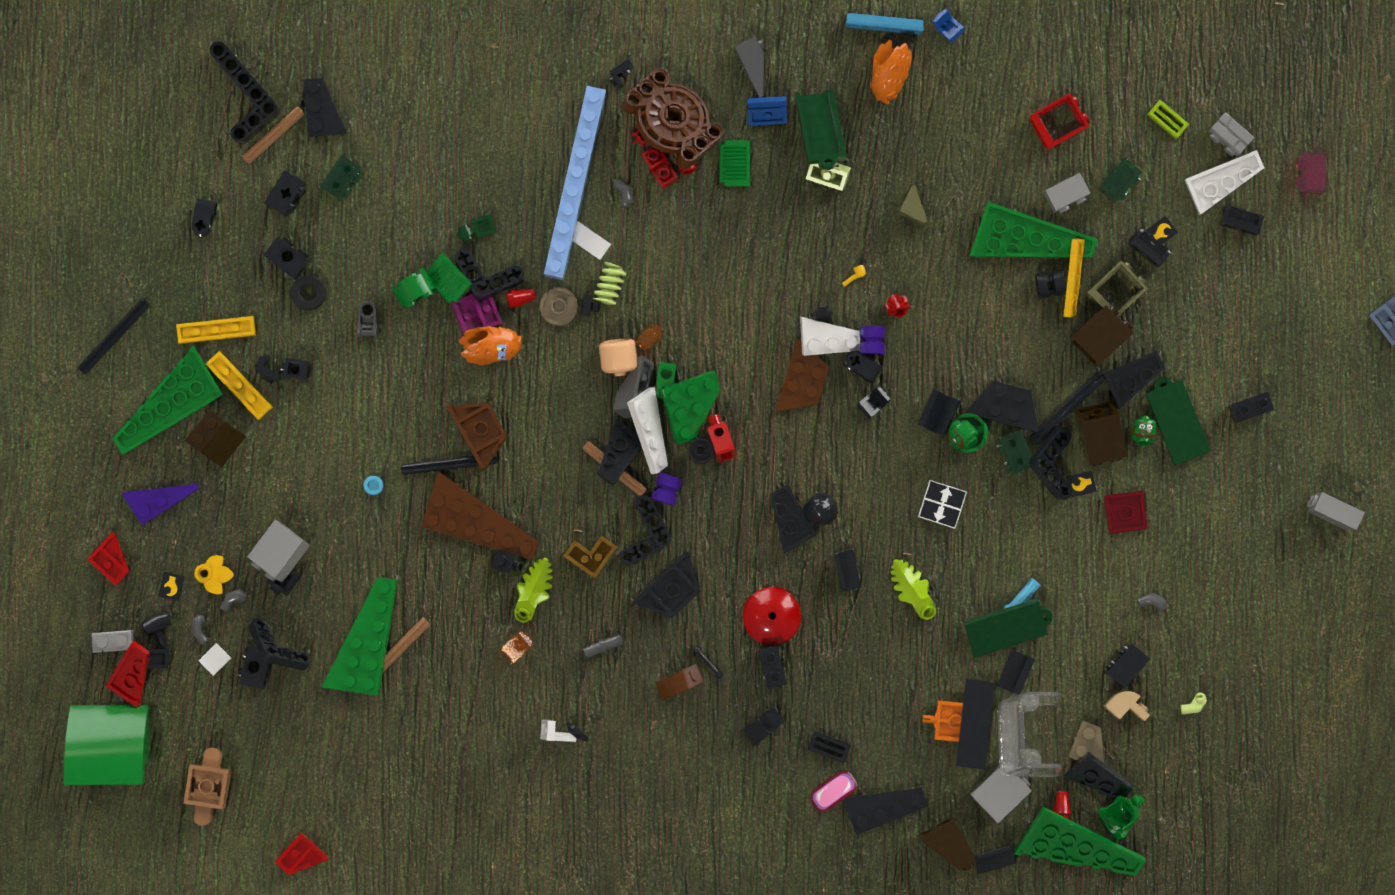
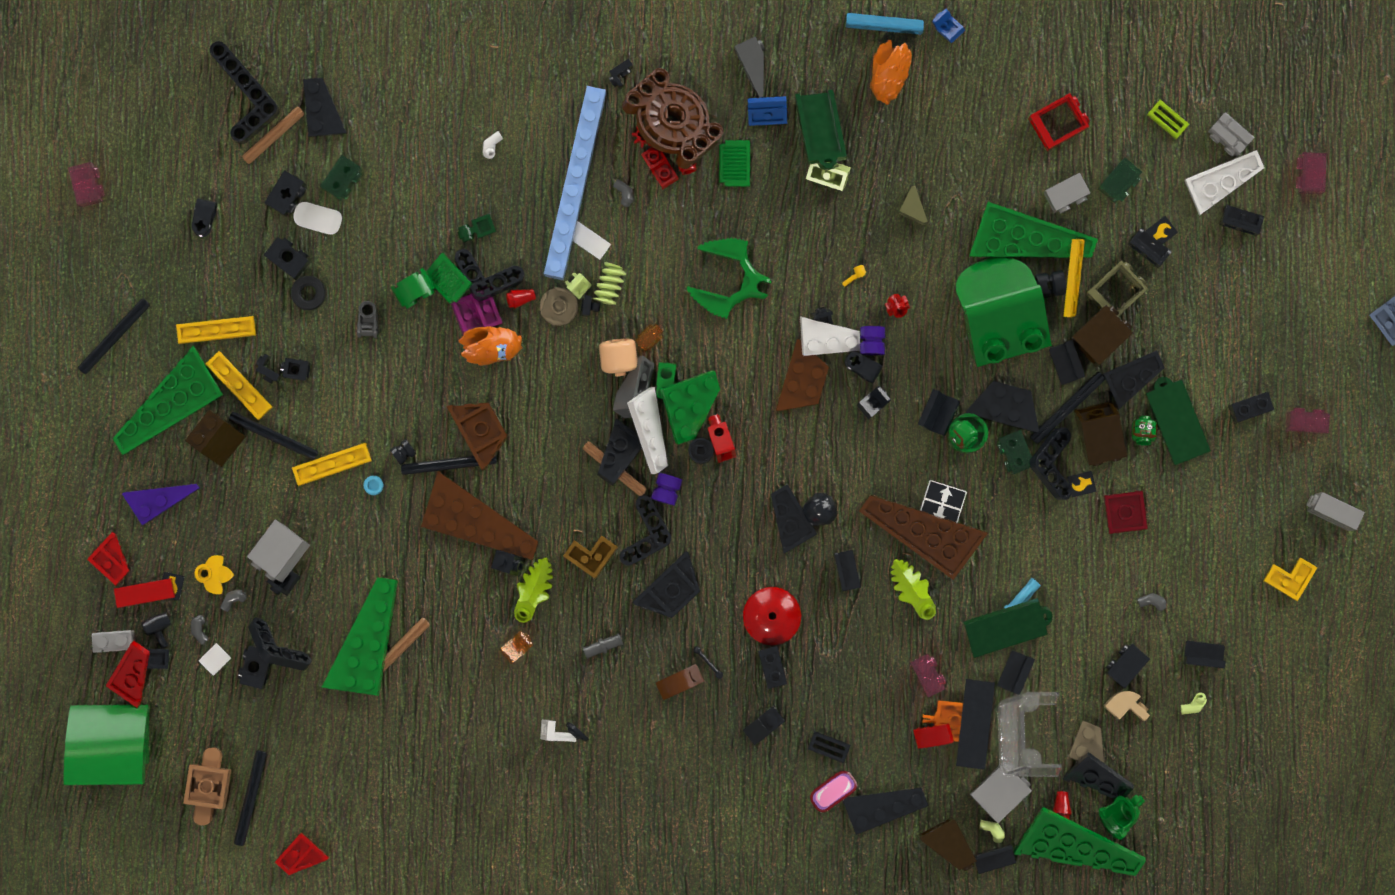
(86, 184): none -> clear pink brick
(144, 593): none -> red tile
(250, 798): none -> black axle
(273, 436): none -> black axle
(317, 218): none -> white sticker
(331, 464): none -> yellow tile
(403, 451): none -> black wheel
(489, 145): none -> white arm
(578, 285): none -> yellowish green tile
(735, 250): none -> green piece
(927, 675): none -> clear pink brick
(933, 736): none -> red slope
(934, 538): none -> reddish brown wing
(994, 828): none -> yellowish green arm
(1002, 310): none -> green plate
(1066, 362): none -> black panel
(1204, 654): none -> black panel
(1291, 583): none -> yellow plate
(1308, 422): none -> clear pink brick

